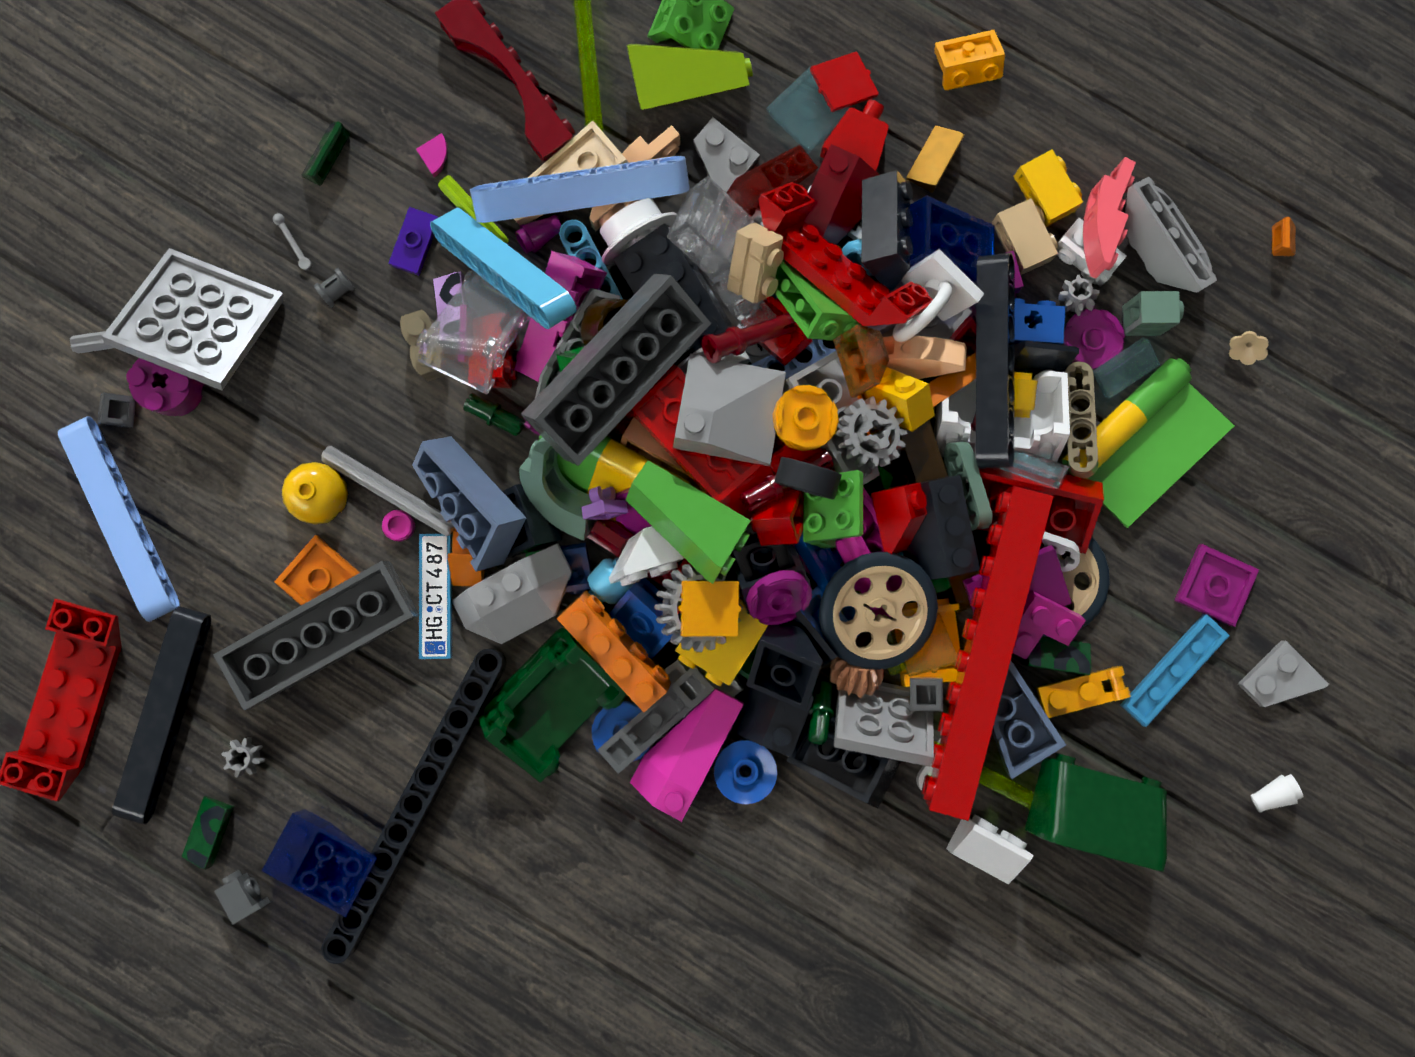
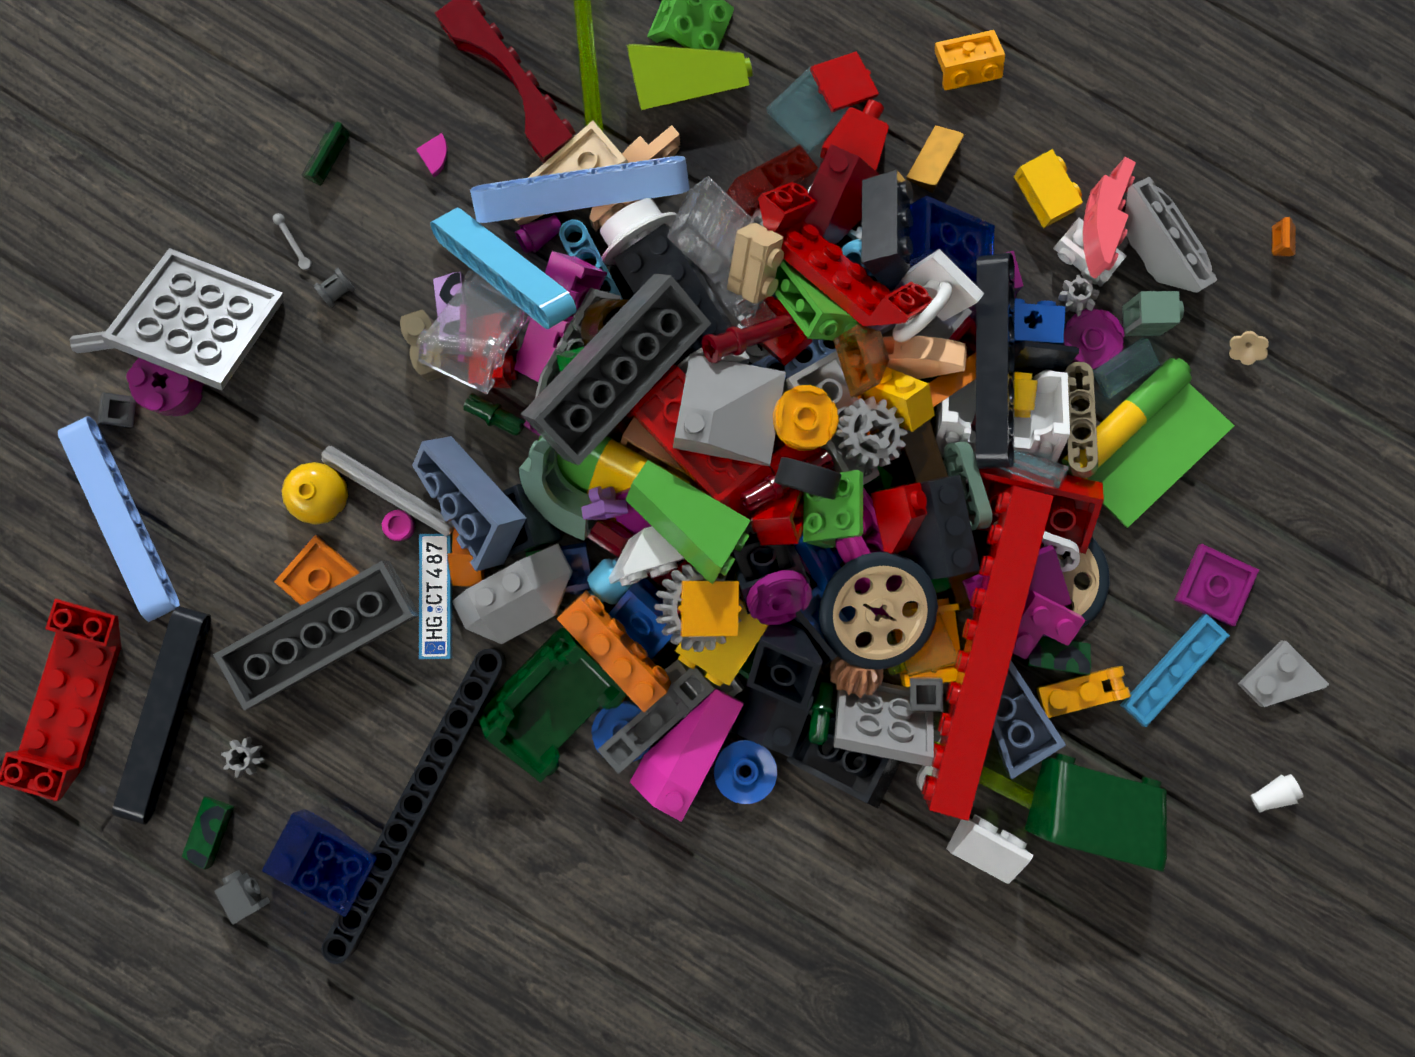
(413, 242): dark purple plate -> none
(464, 202): lime axle -> none
(723, 154): light grey wing -> none
(1024, 232): tan brick -> none

